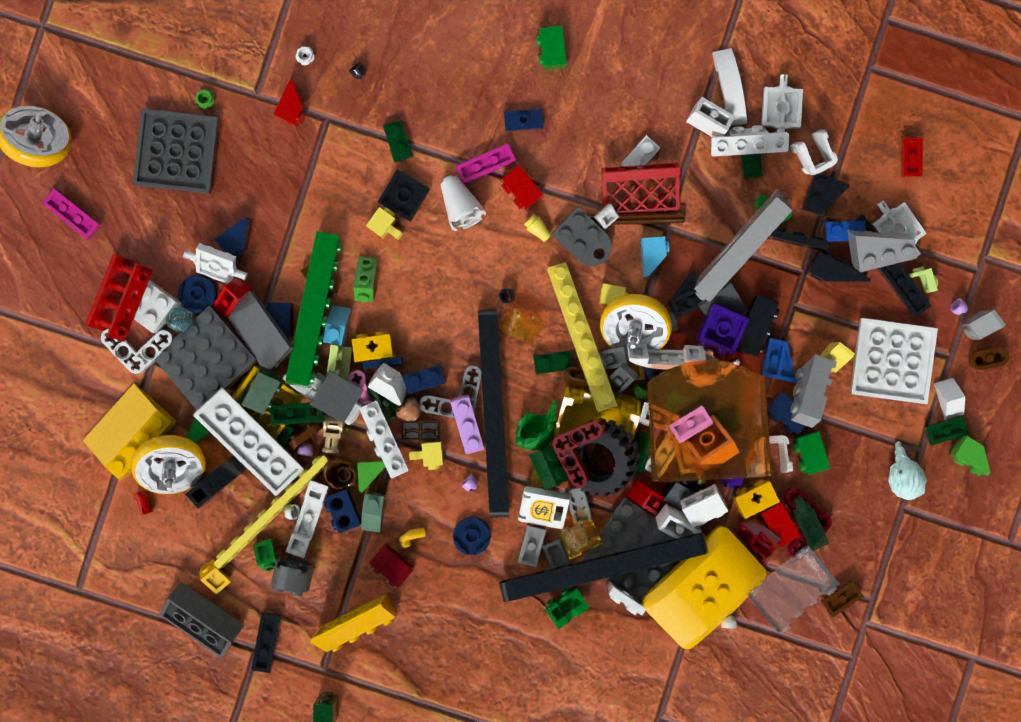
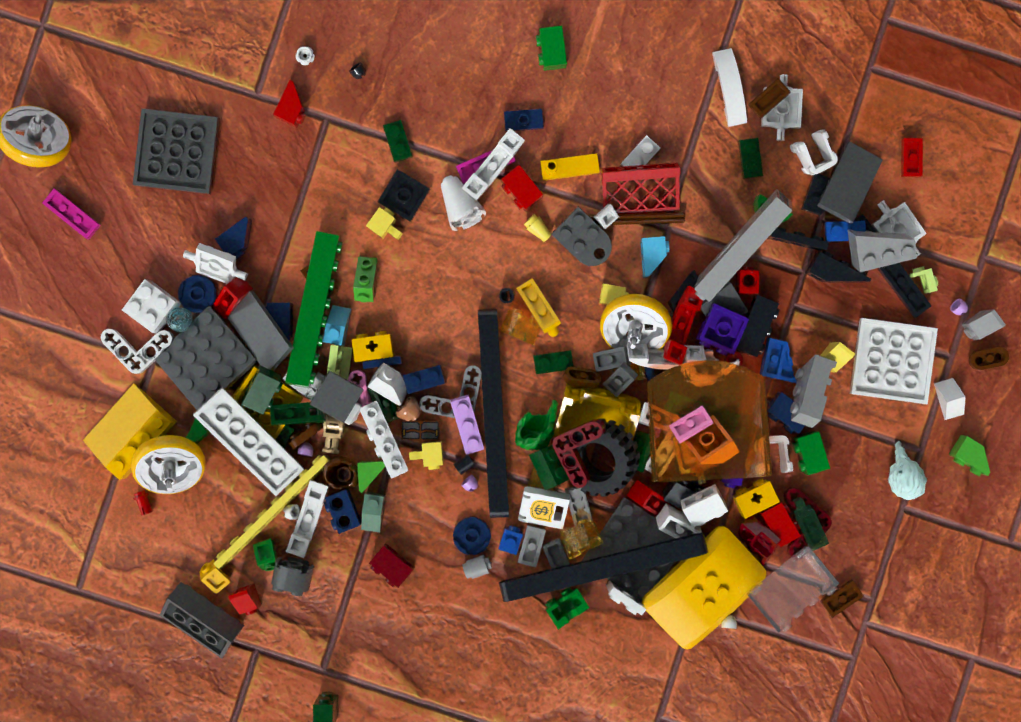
(108, 295): red fence -> none
(200, 98): bright green plate -> none
(215, 482): black slope -> none
(245, 599): none -> red slope
(266, 642): black plate -> none
(355, 623): yellow slope -> none
(411, 534): yellow arm -> none
(464, 464): none -> black hinge
(477, 567): none -> light grey brick
(493, 165): none -> white slope
(511, 540): none -> blue bracket
(539, 307): none -> yellow piece
(570, 167): none -> yellow piece
(582, 337): light yellow plate -> none
(640, 390): bright green plate -> none
(681, 323): none -> red slope
(710, 118): white brick -> none
(741, 287): none -> red brick
(749, 141): white bracket -> none
(769, 98): none -> reddish brown tile
(850, 182): none -> dark grey tile
(946, 430): dark green plate -> none

